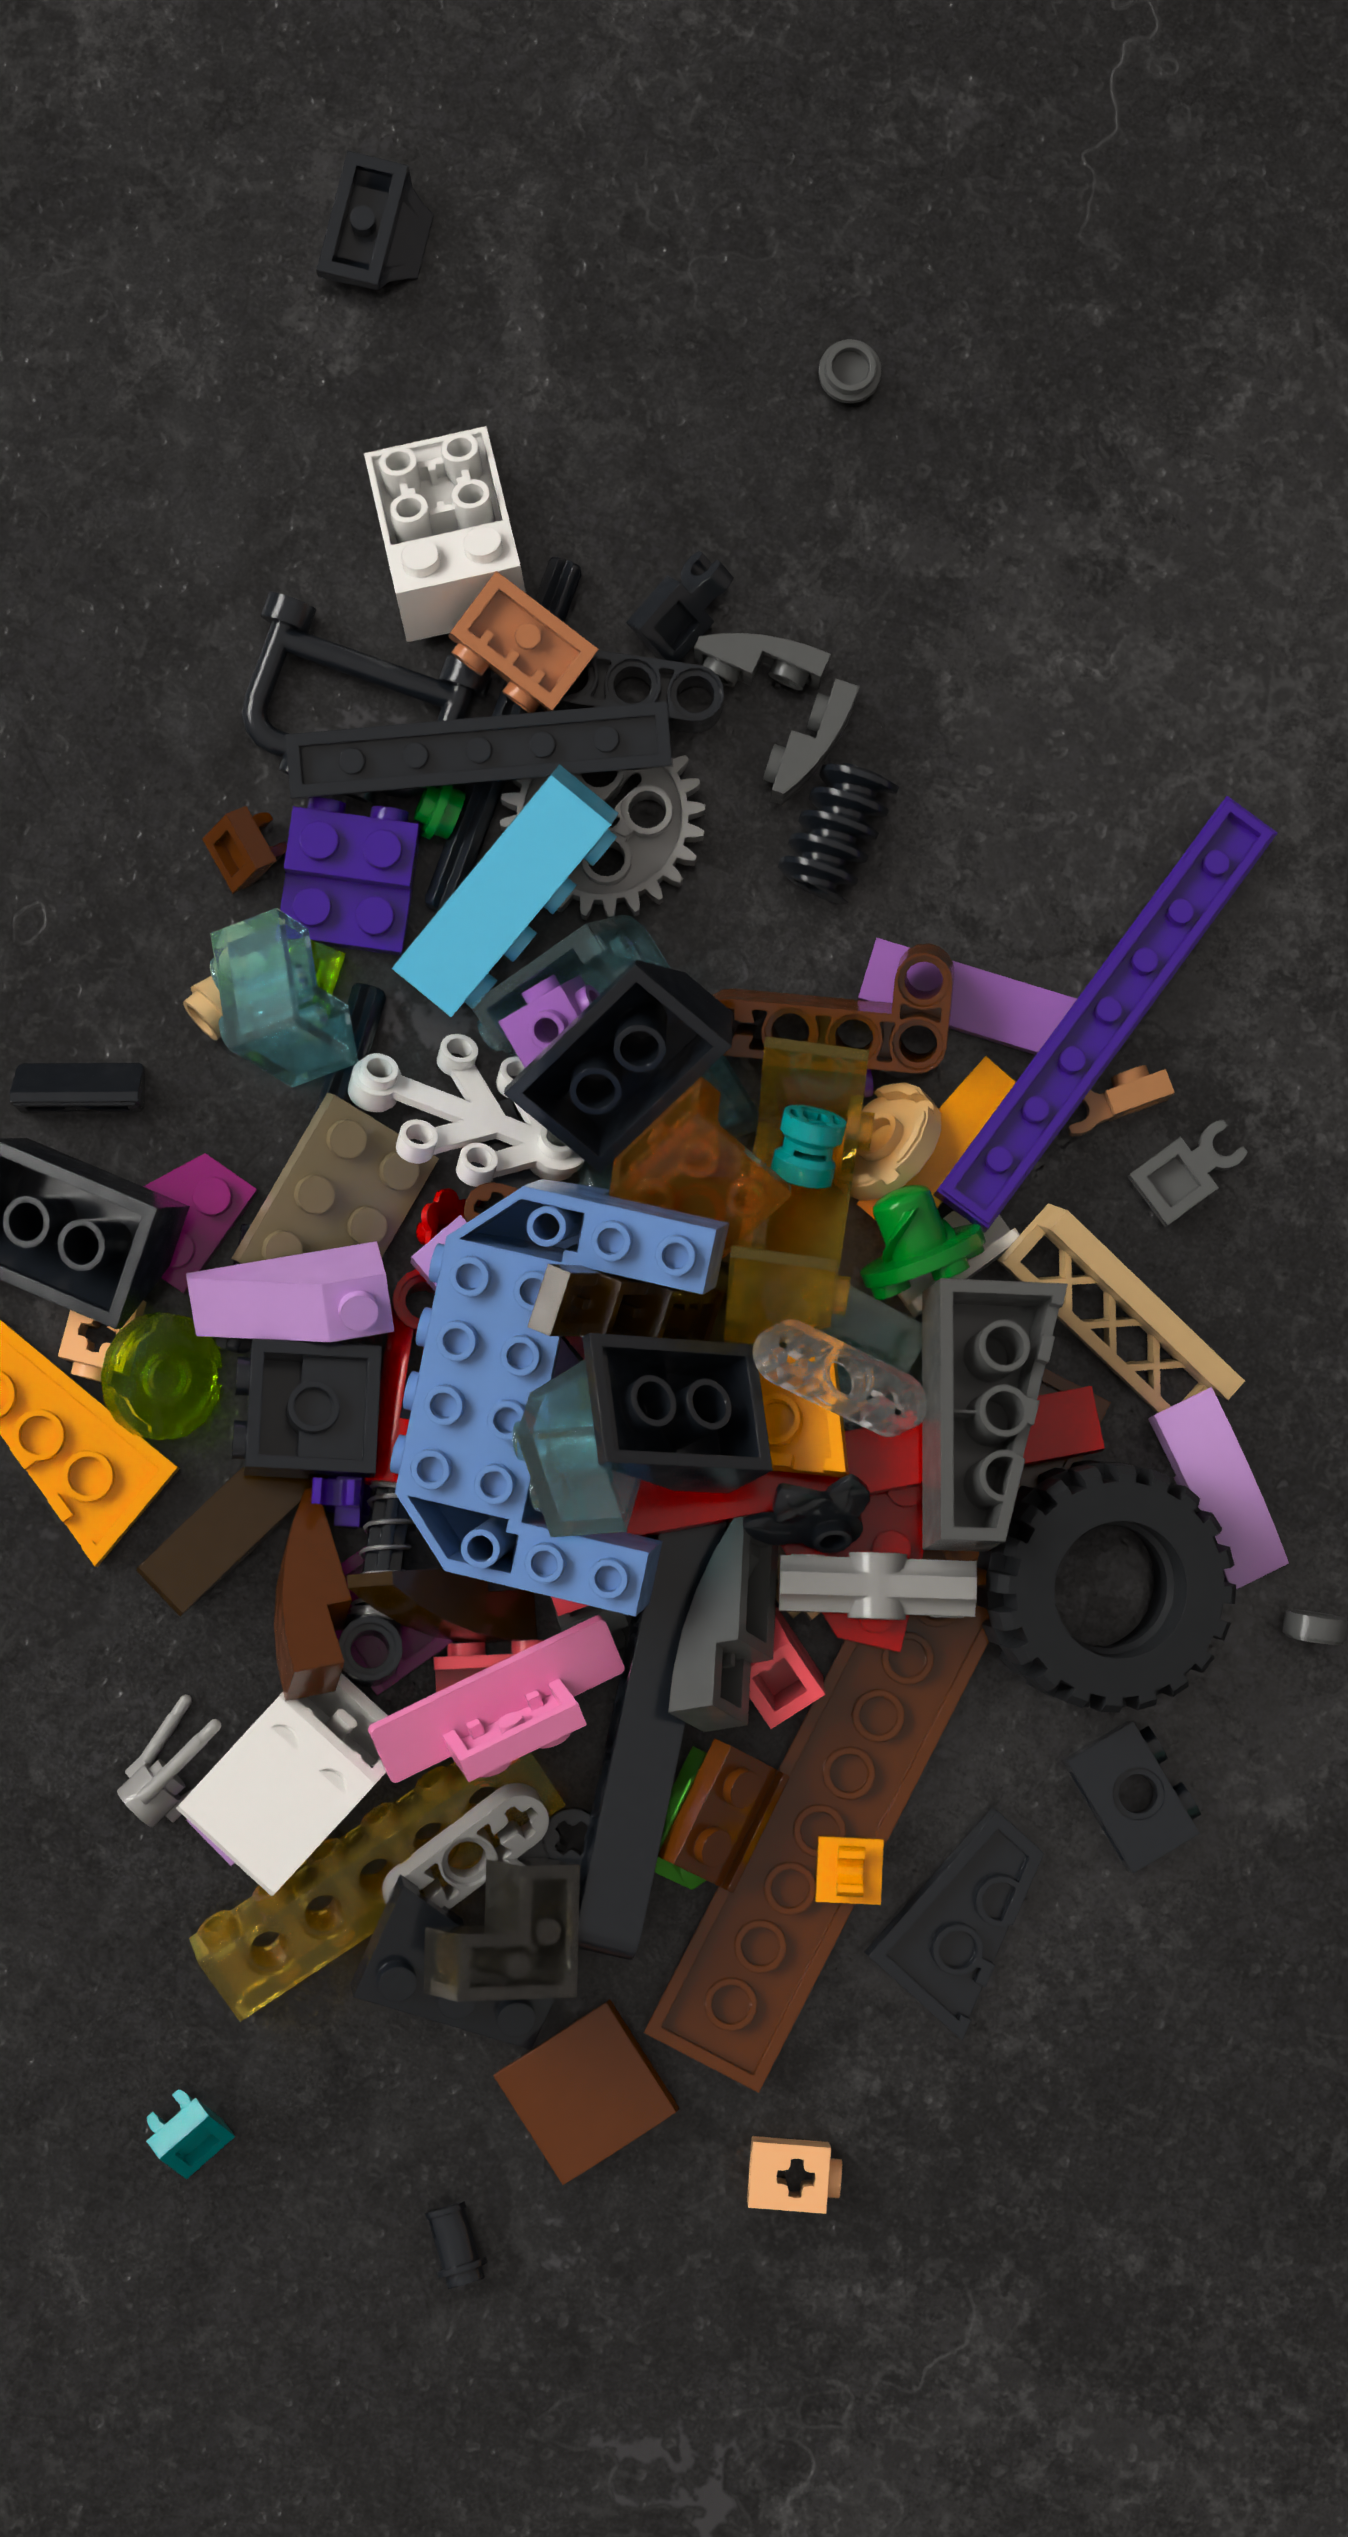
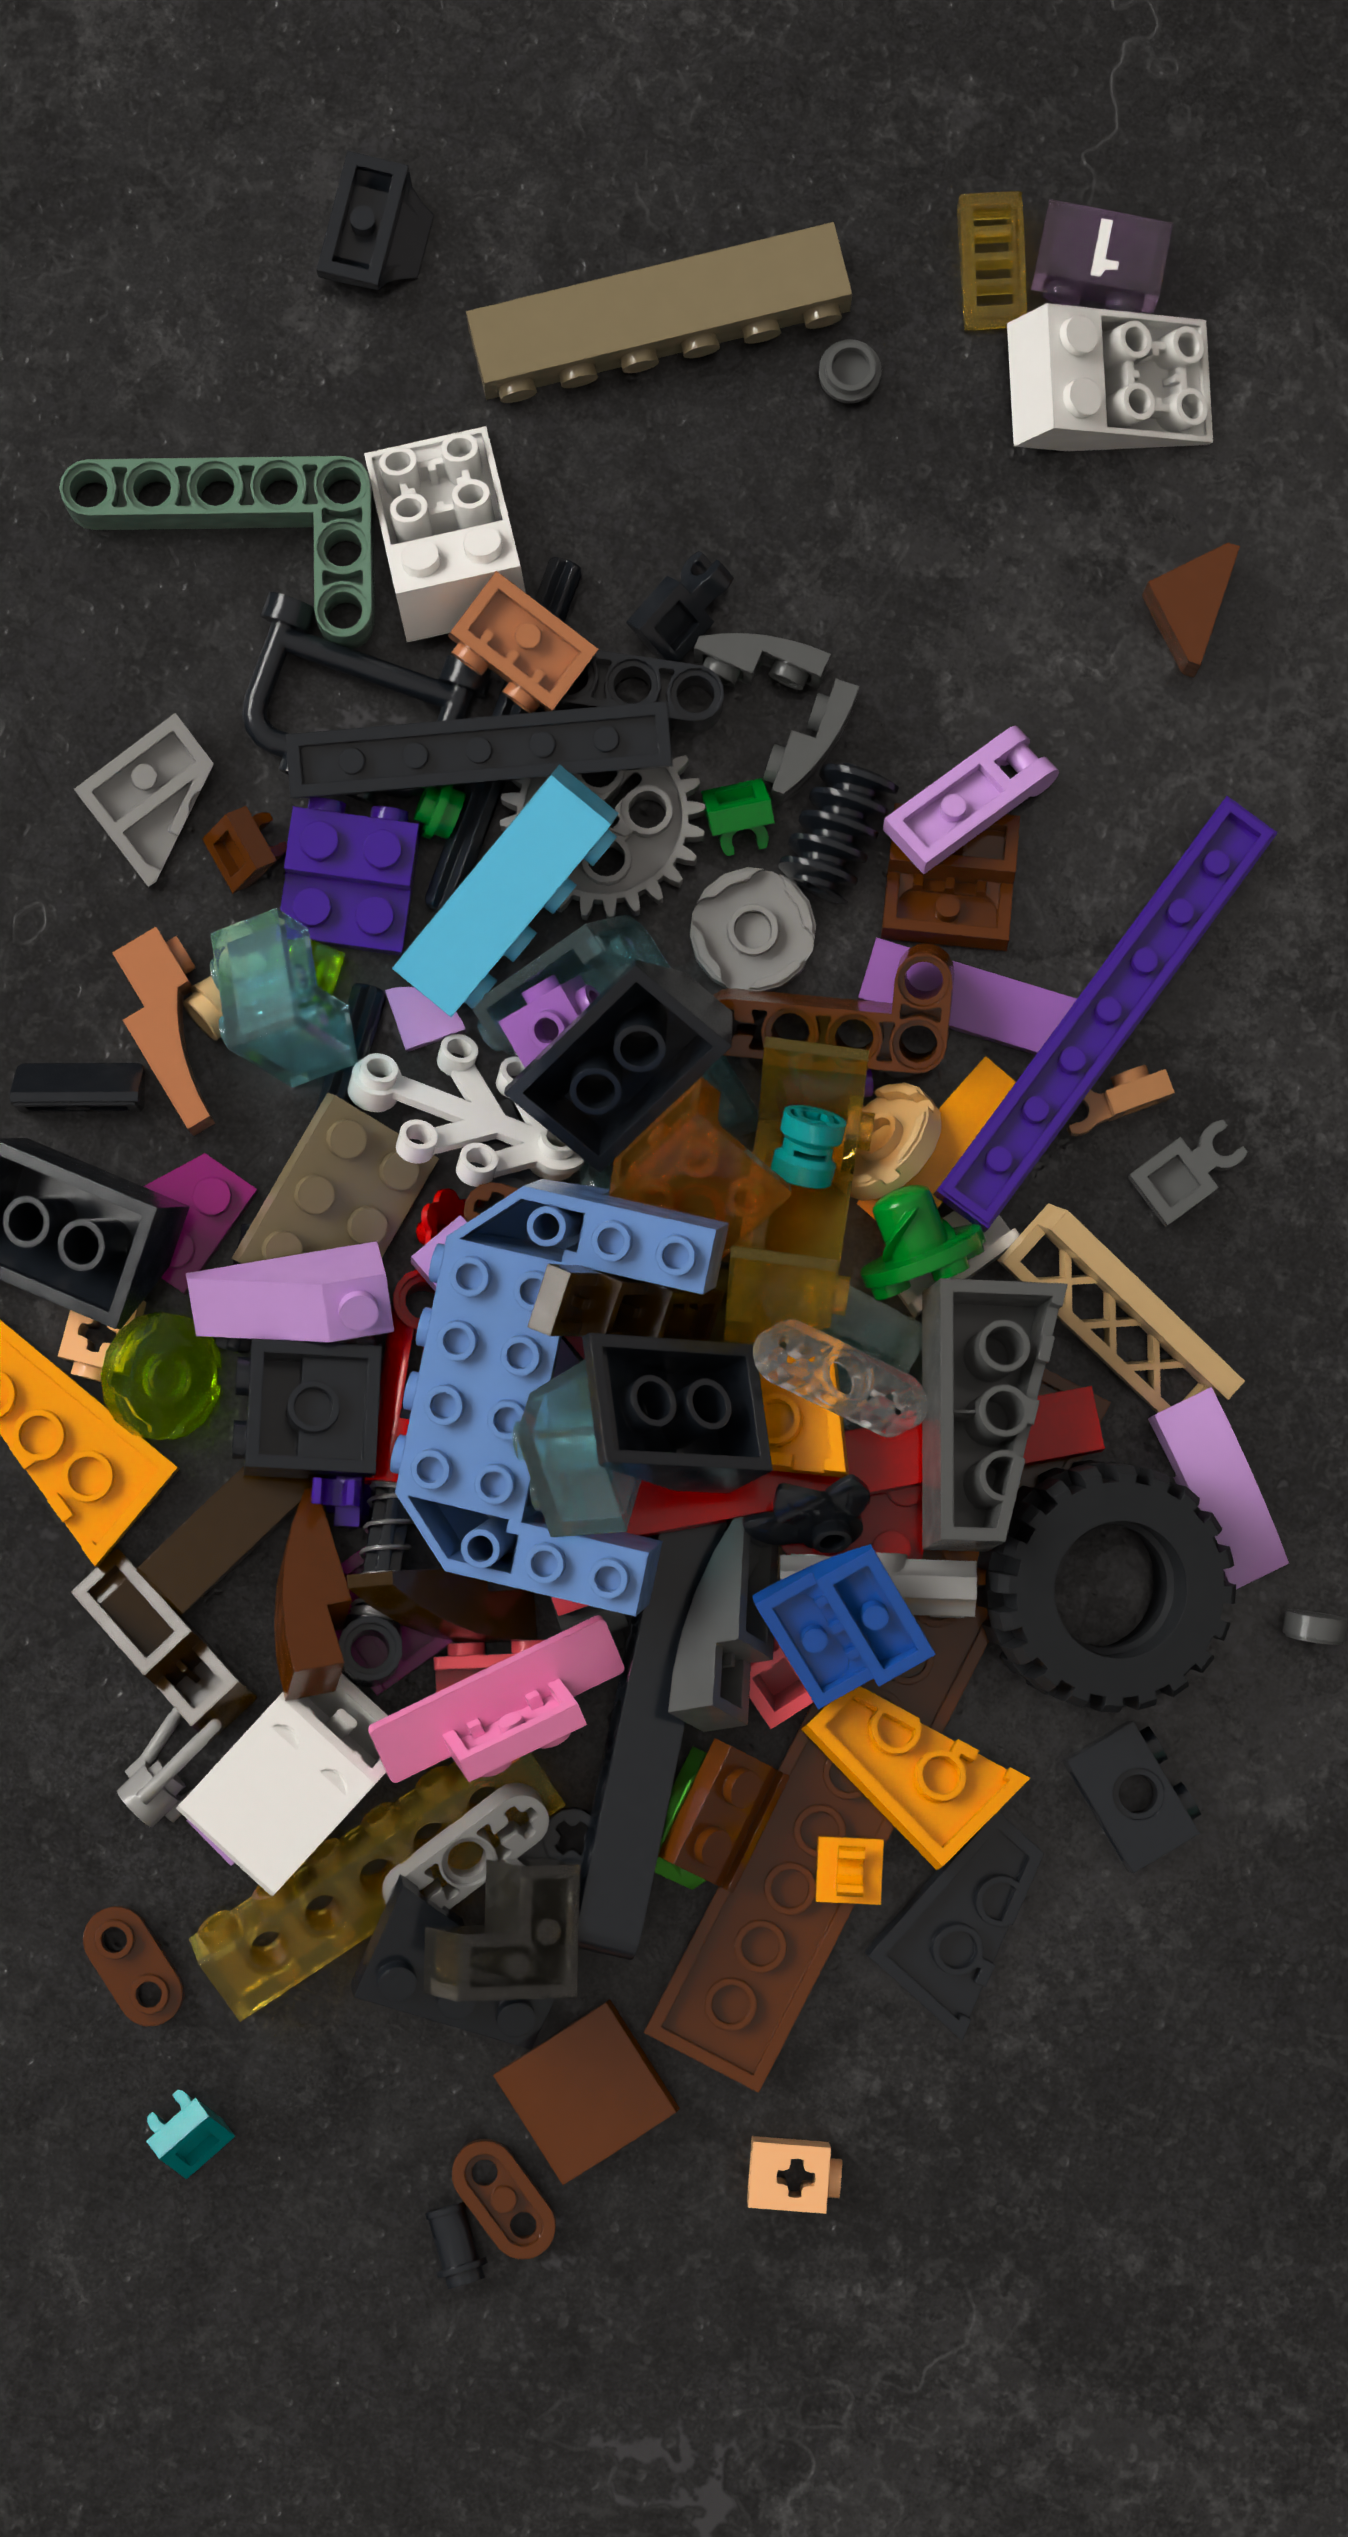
(136, 1963): none -> reddish brown plate
(148, 794): none -> light grey wing
(160, 980): none -> nougat slope
(163, 1644): none -> dark brown slope
(247, 509): none -> sand green beam
(420, 1019): none -> lavender tile
(503, 2198): none -> reddish brown plate
(660, 313): none -> dark tan brick
(738, 808): none -> green tile
(752, 930): none -> light grey tile
(843, 1624): none -> blue slope
(916, 1777): none -> light orange wing
(961, 898): none -> reddish brown slope
(968, 799): none -> lavender plate
(989, 207): none -> clear yellow slope
(1101, 257): none -> clear purple brick
(1108, 380): none -> white slope
(1188, 603): none -> reddish brown slope

